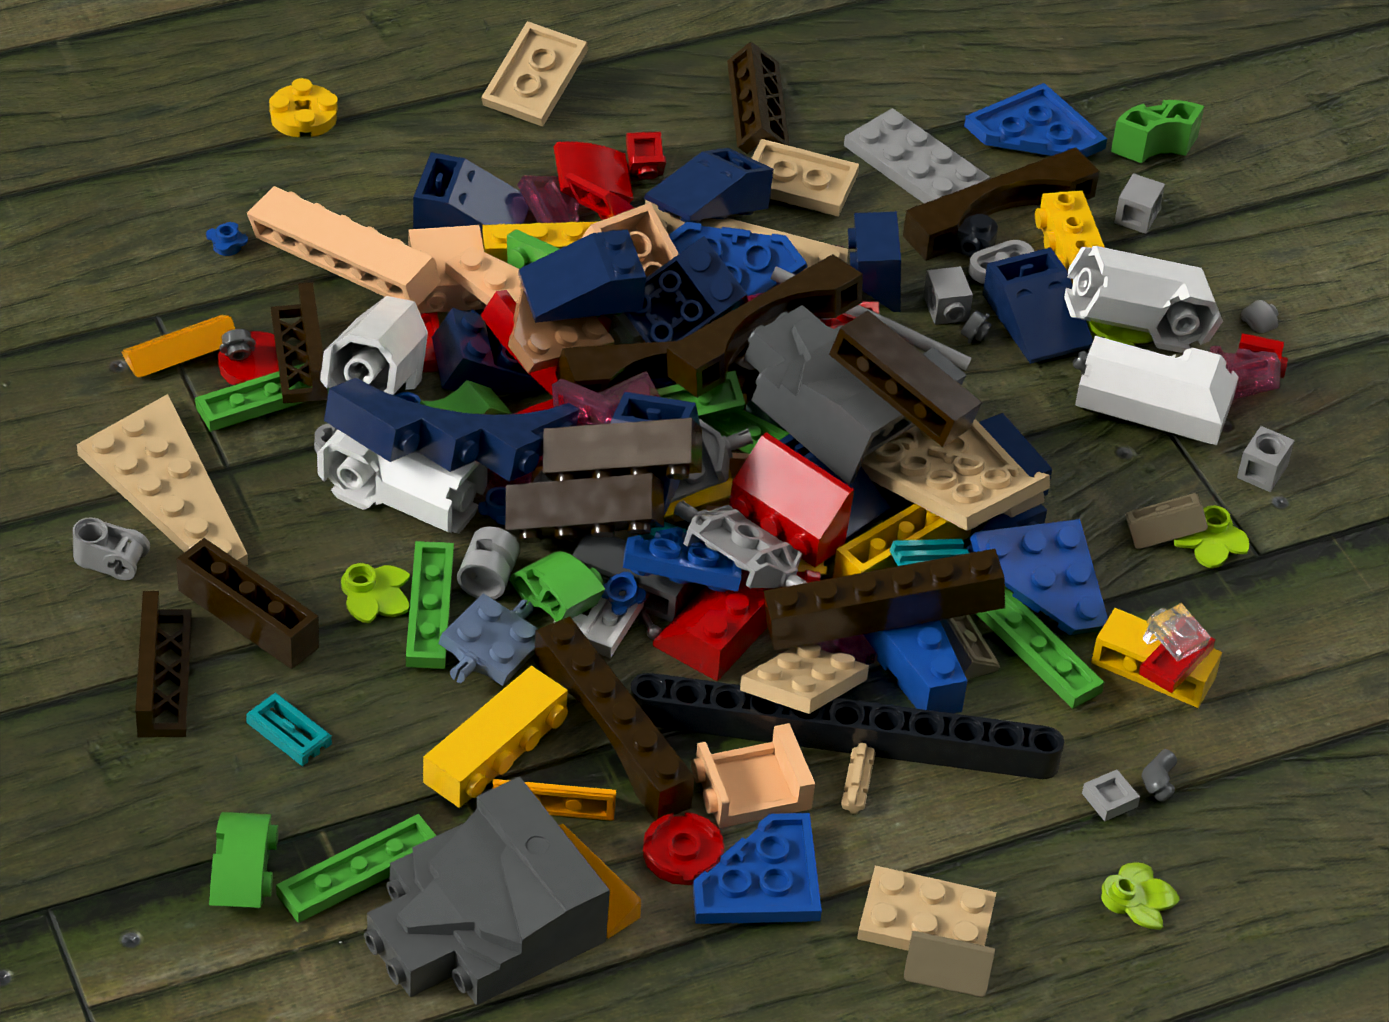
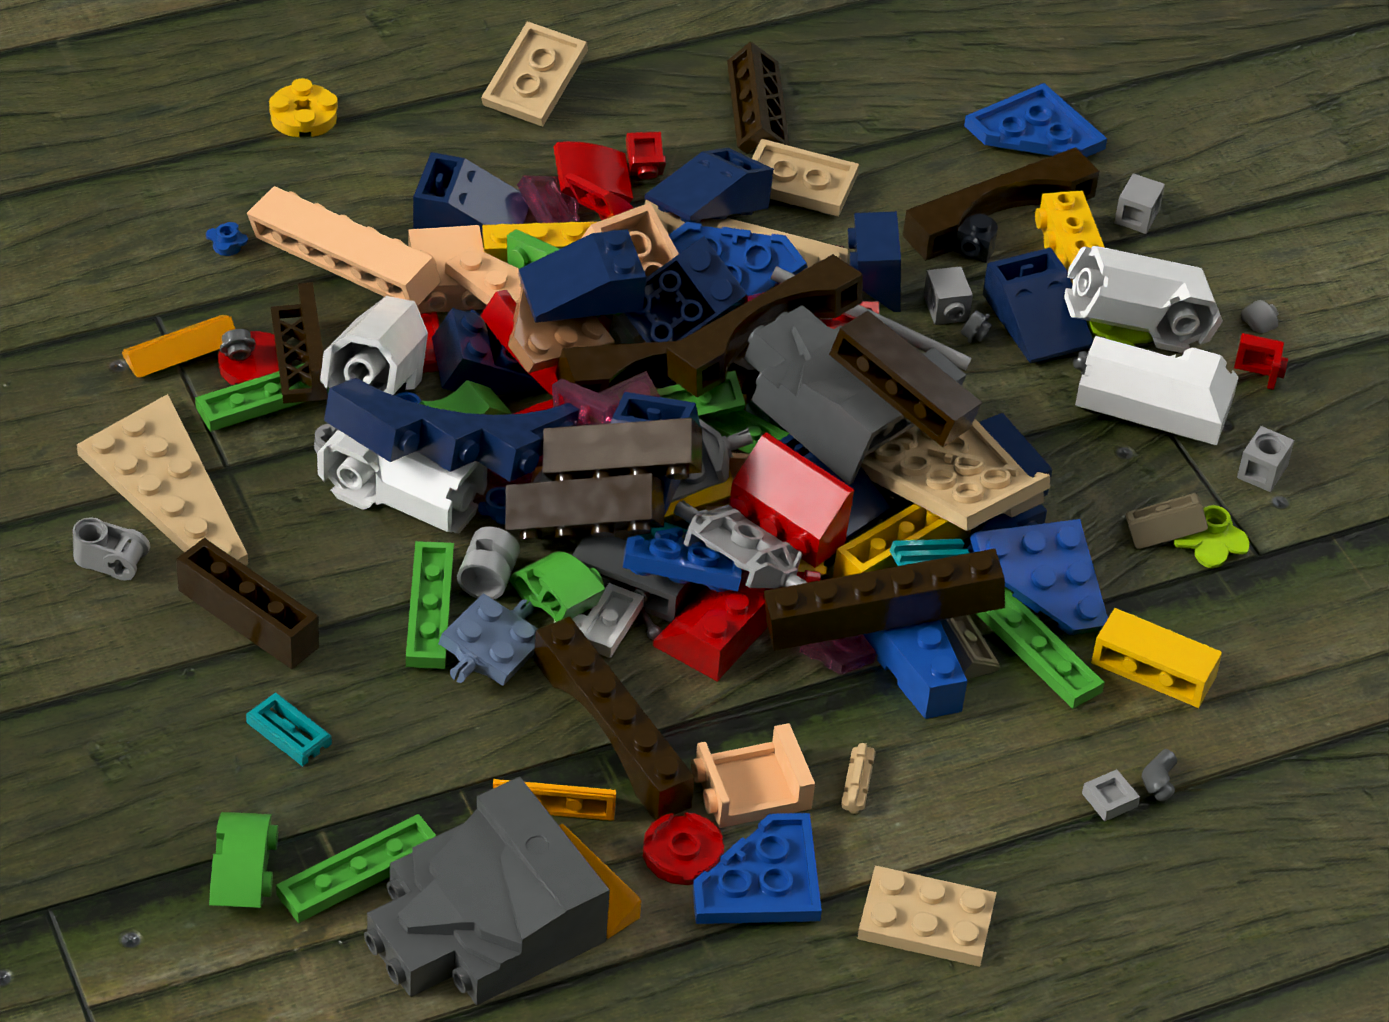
(149, 663): dark brown fence -> none
(375, 591): lime plate -> none
(495, 737): yellow brick -> none
(623, 582): blue plate -> none
(804, 677): tan plate -> none
(845, 723): black beam -> none
(912, 157): light grey plate -> none
(949, 964): dark tan slope -> none
(1001, 251): light grey plate -> none
(1139, 895): lime plate -> none
(1157, 130): bright green brick -> none
(1166, 671): red tile -> none
(1176, 631): clear bracket -> none
(1255, 371): clear pink wing -> none

